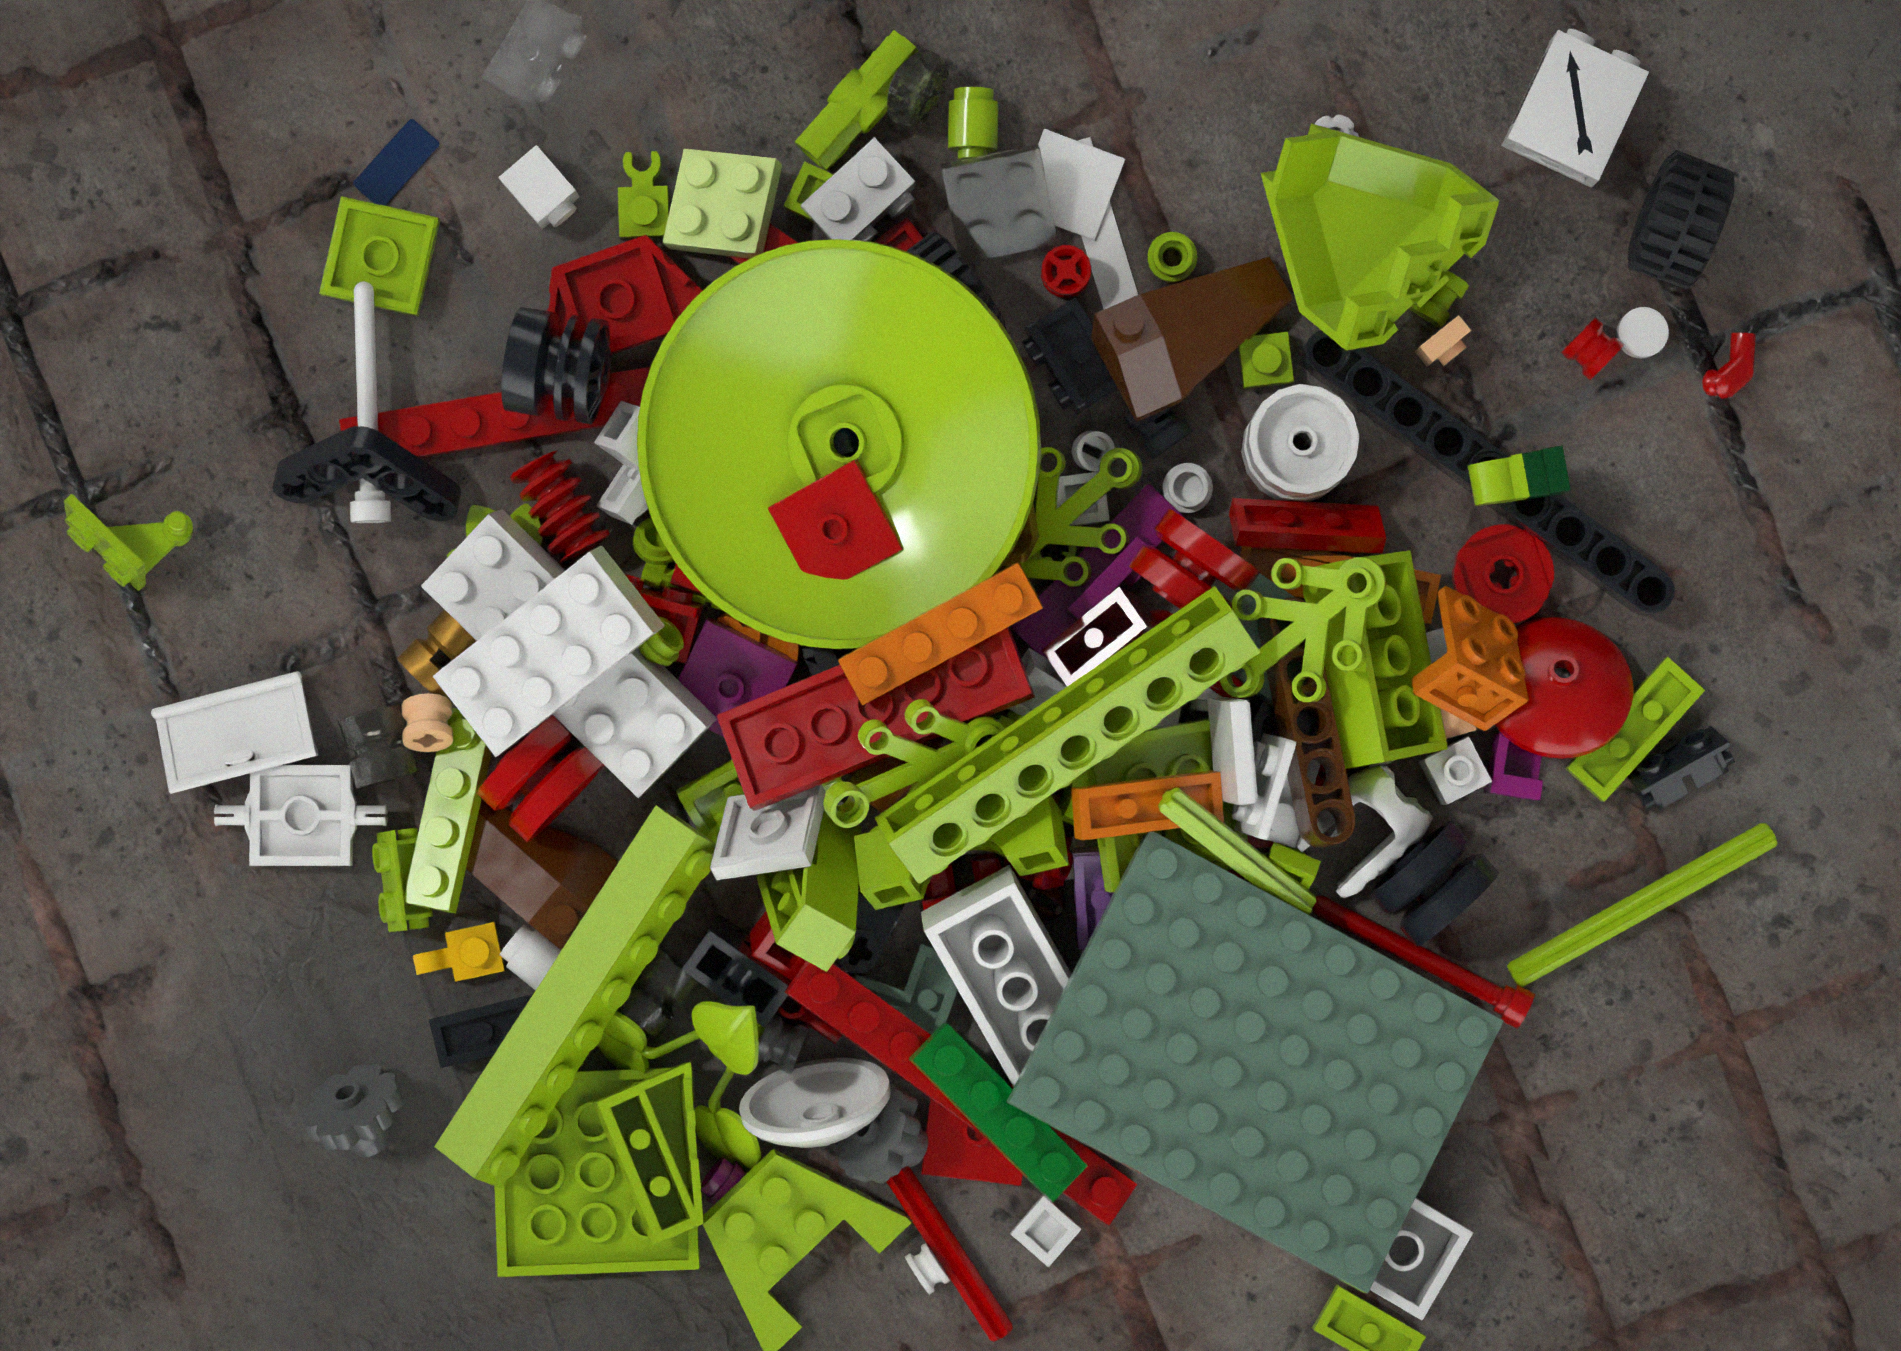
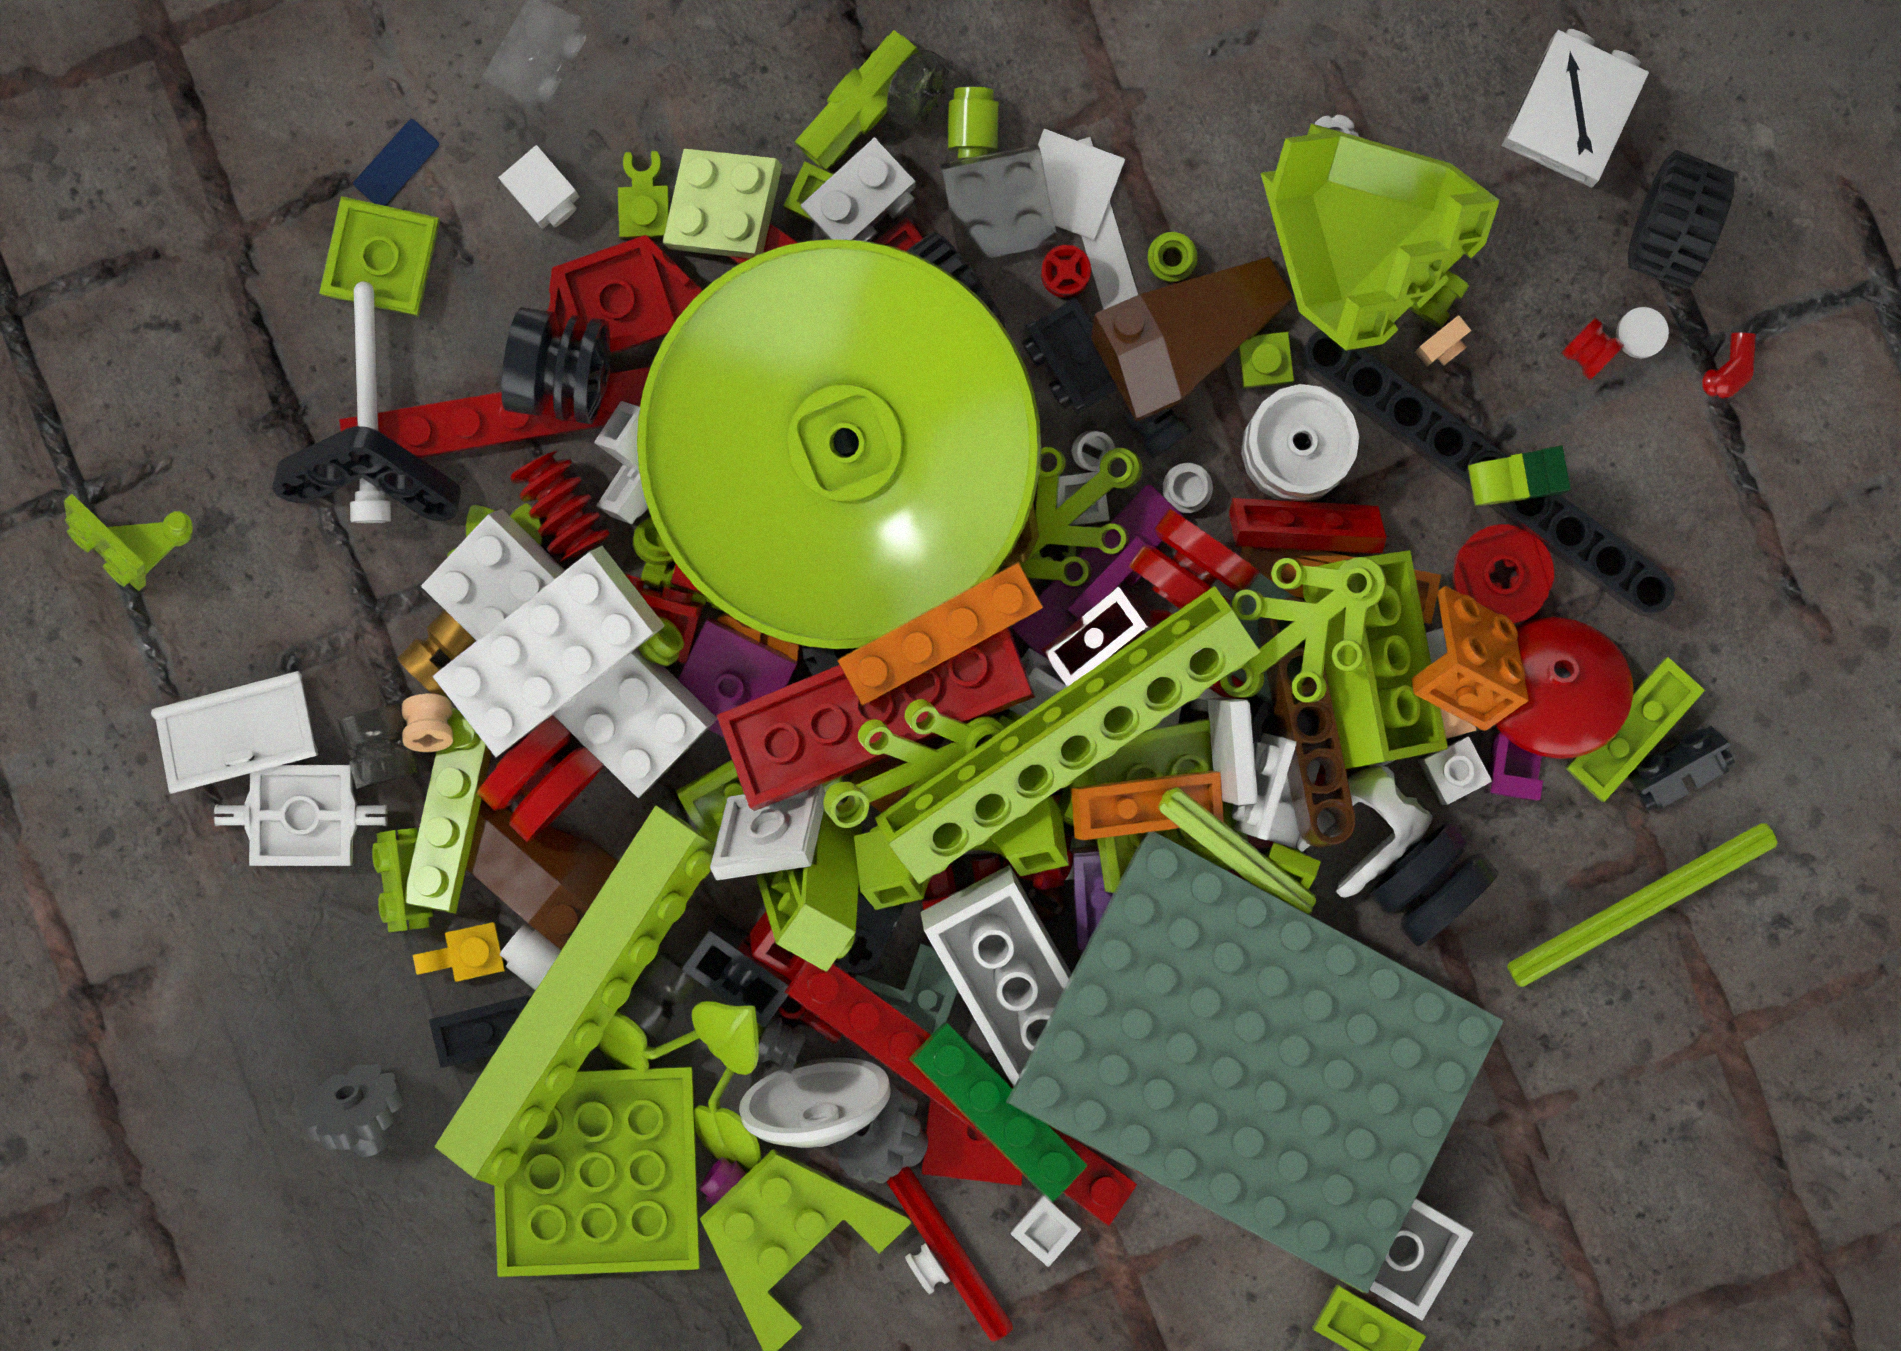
(657, 1149): lime wedge -> none
(836, 525): red plate -> none
(1508, 1002): red piece -> none

